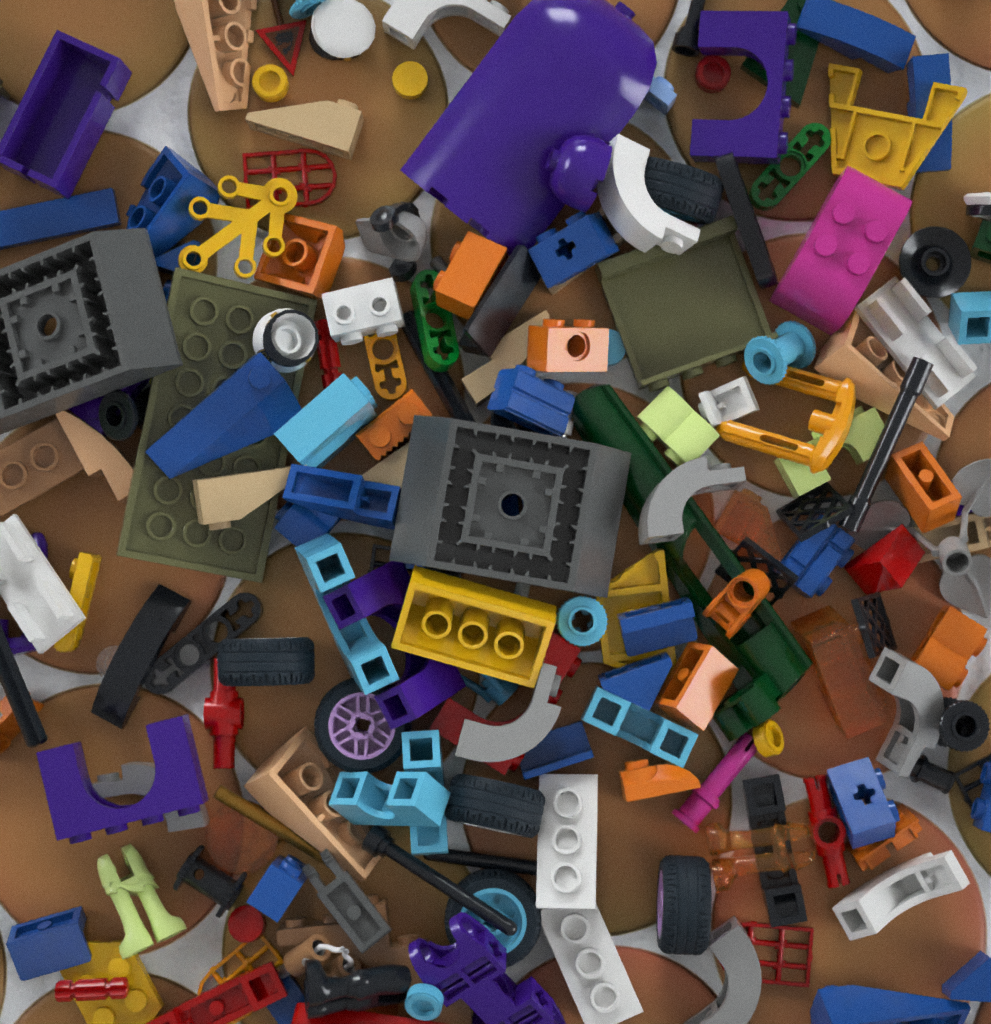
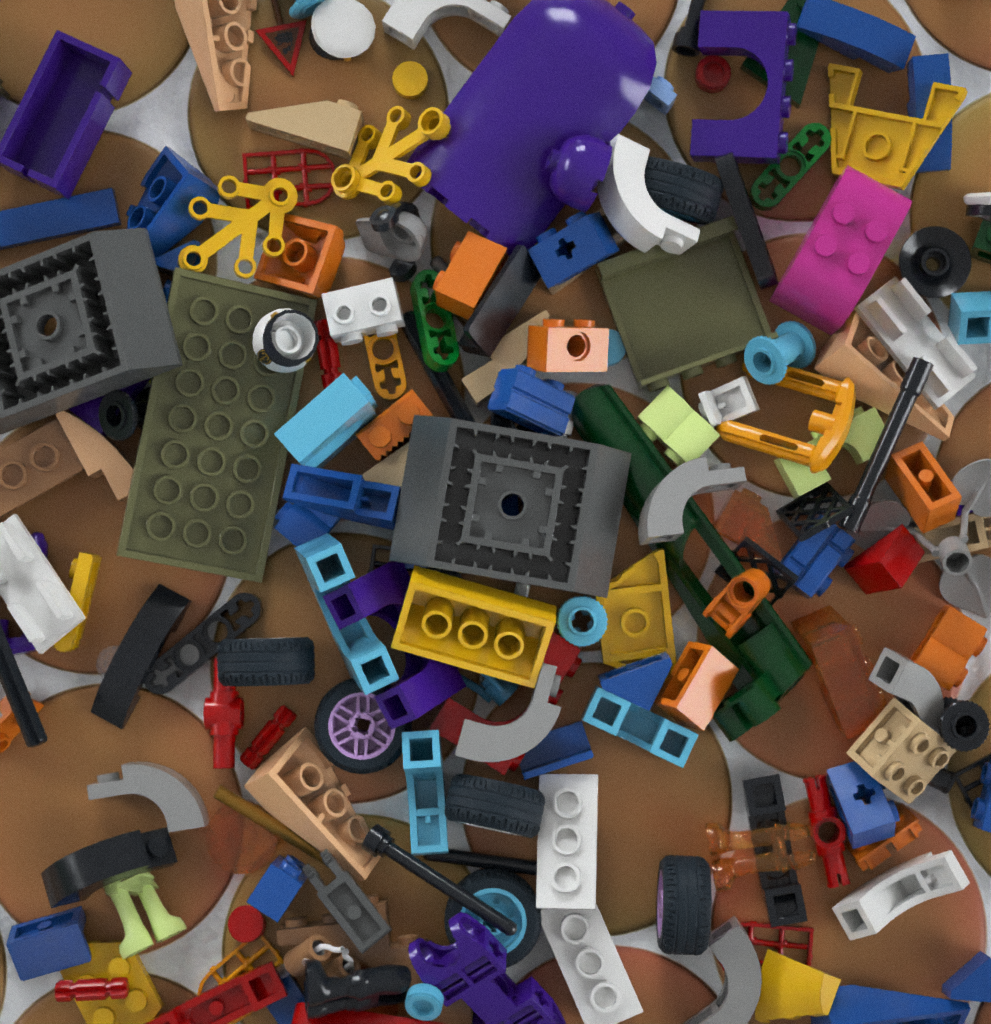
(79, 808): dark purple arch -> none
(106, 862): none -> black arch
(215, 883): black hose -> none
(233, 416): blue wedge -> none
(235, 495): tan slope -> none
(268, 737): none -> red axle
(270, 83): yellow tile -> none
(352, 178): none -> yellow plant
(409, 801): medium azure arch -> none
(646, 781): orange slope -> none
(658, 626): blue panel -> none
(706, 798): dark pink pin -> none
(768, 738): yellow tile -> none
(793, 989): none -> yellow slope
(864, 618): black window -> none
(901, 751): none -> tan bracket

